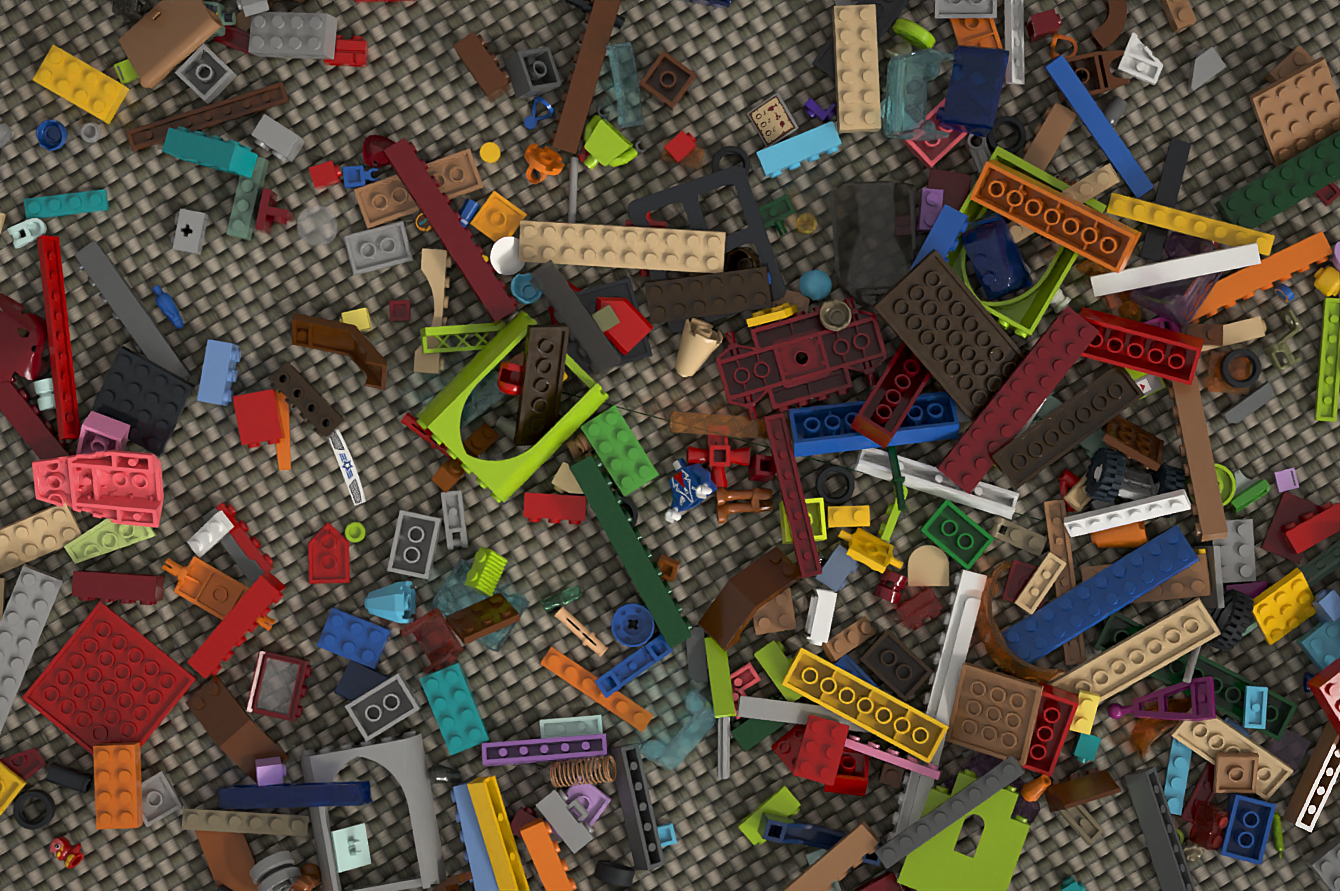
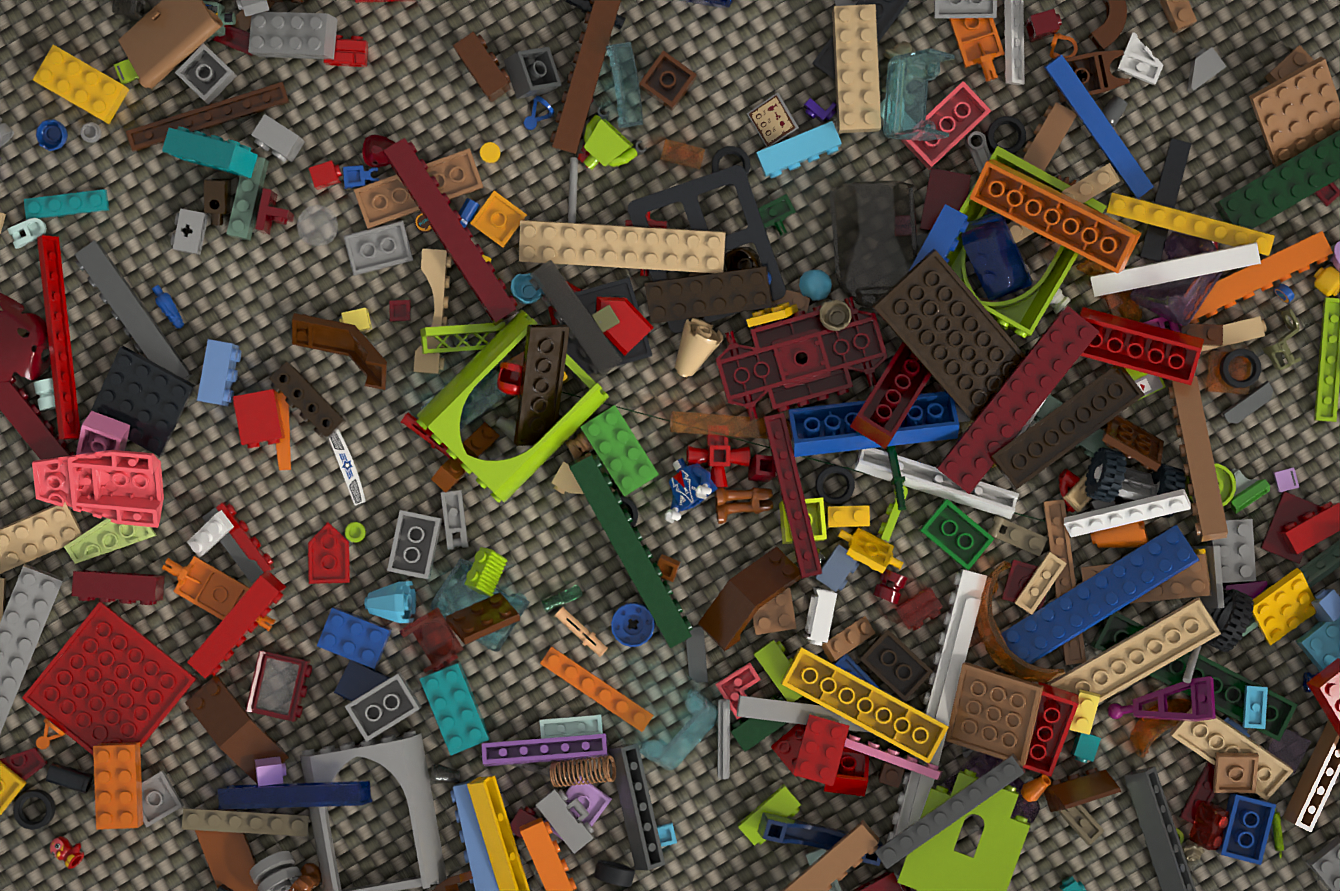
(44, 741): none -> orange piece
(217, 190): none -> dark brown torso
(350, 847): light aqua piece -> none
(505, 256): white sticker -> none
(544, 160): orange tile -> none
(555, 508): red brick -> none
(633, 665): blue slope -> none
(680, 146): red brick -> none
(719, 679): lime tile -> none
(805, 227): clear yellow wheel -> none
(914, 33): lime wheel -> none
(928, 567): tan tile -> none
(929, 208): medium lavender brick -> none
(974, 89): clear blue windscreen -> none
(1176, 775): medium azure plate -> none

